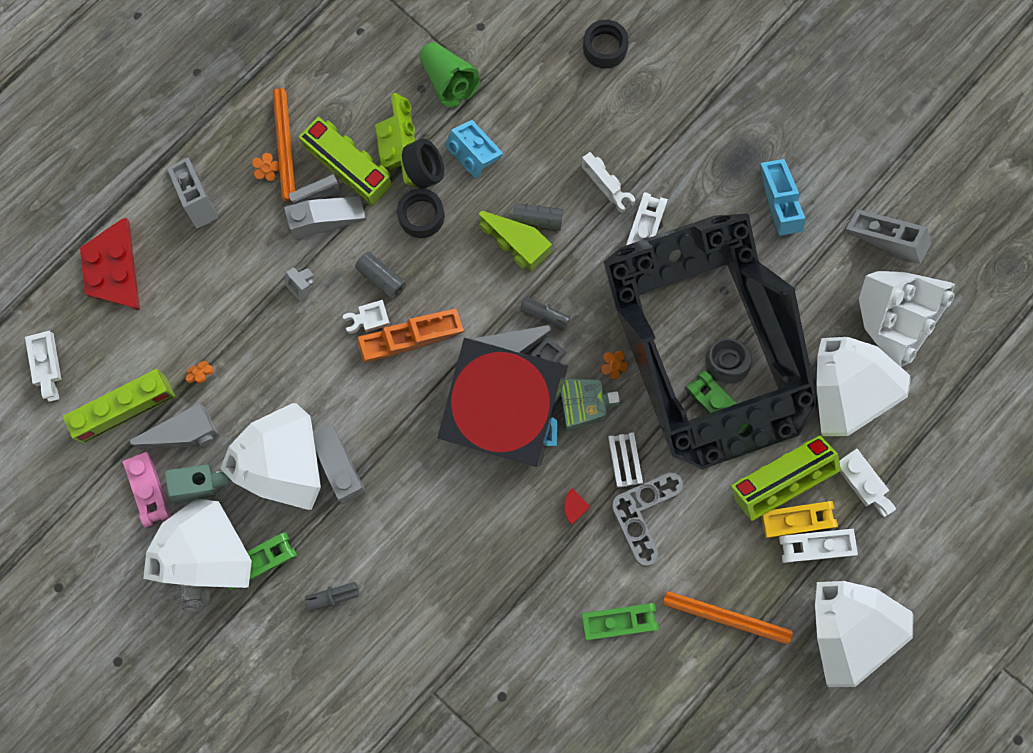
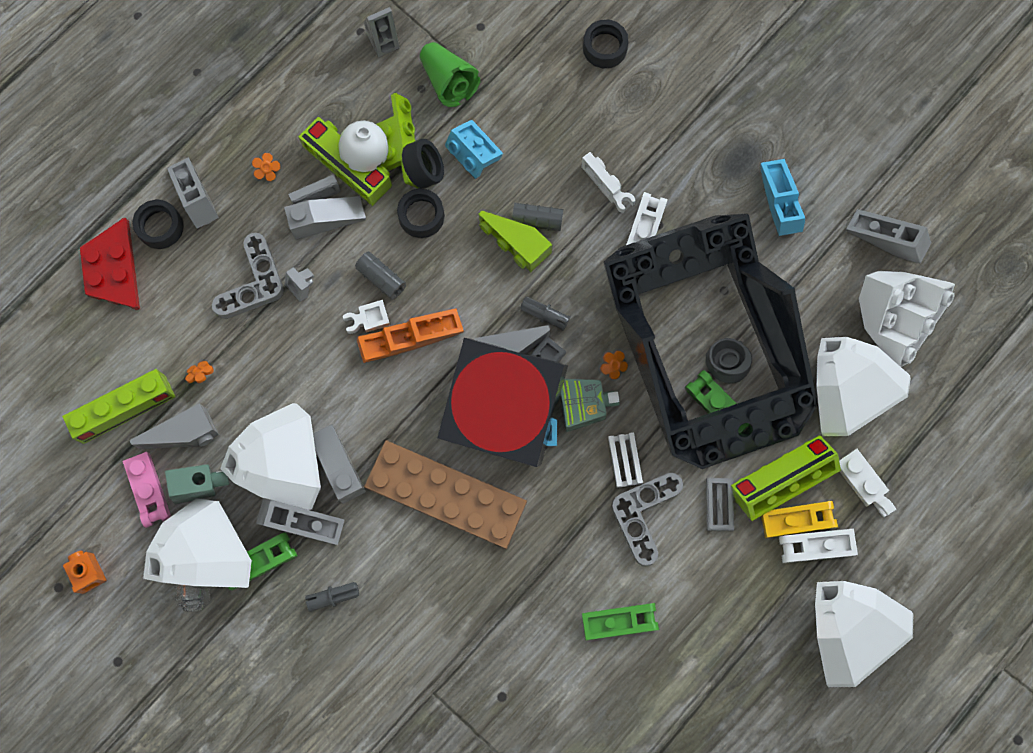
(44, 363): white plate -> none
(90, 577): none -> orange brick
(147, 210): none -> black tyre
(258, 287): none -> light grey beam
(283, 143): orange axle -> none
(300, 521): none -> light grey slope
(363, 146): none -> white cylinder
(382, 32): none -> light grey slope
(446, 494): none -> medium nougat plate
(574, 506): red tile -> none
(709, 504): none -> light grey tile
(727, 617): orange axle -> none

